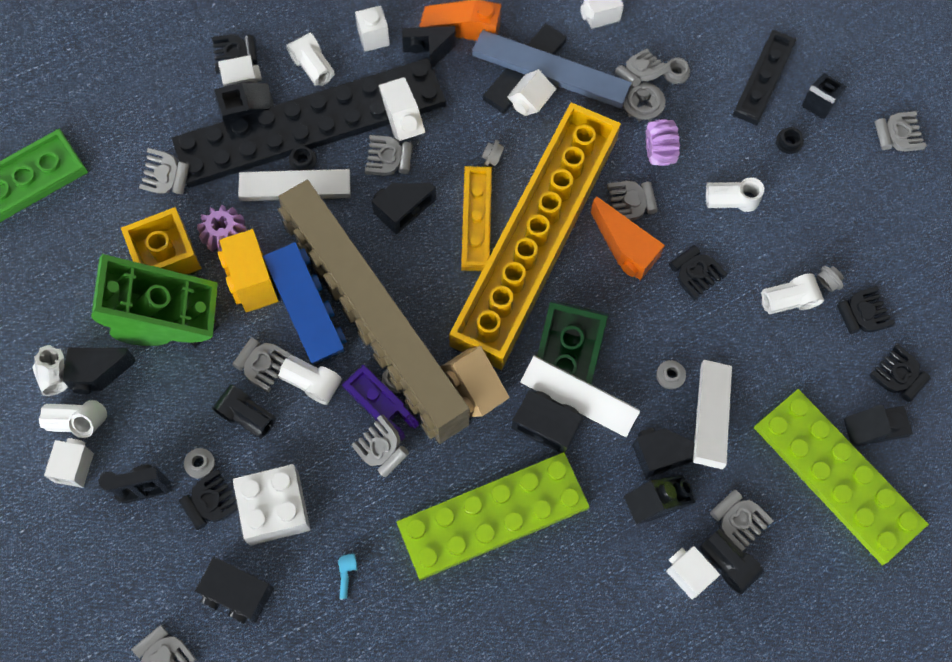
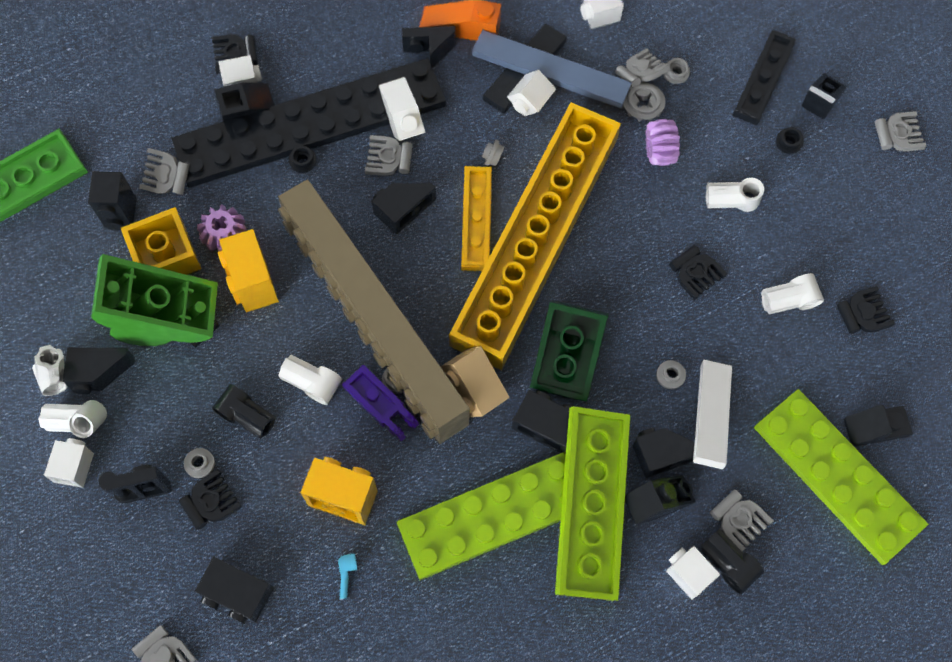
(112, 199): none -> black brick
(257, 360): light grey piece -> none
(271, 184): white tile -> none
(271, 505): white brick -> none
(304, 303): blue wedge -> none
(308, 54): white piece -> none
(339, 490): none -> yellow brick
(372, 28): white brick -> none
(382, 450): light grey piece -> none
(581, 395): white tile -> none
(593, 504): none -> lime plate
(630, 245): orange slope -> none
(635, 200): light grey piece -> none
(831, 278): light grey plate -> none
(903, 375): black piece -> none

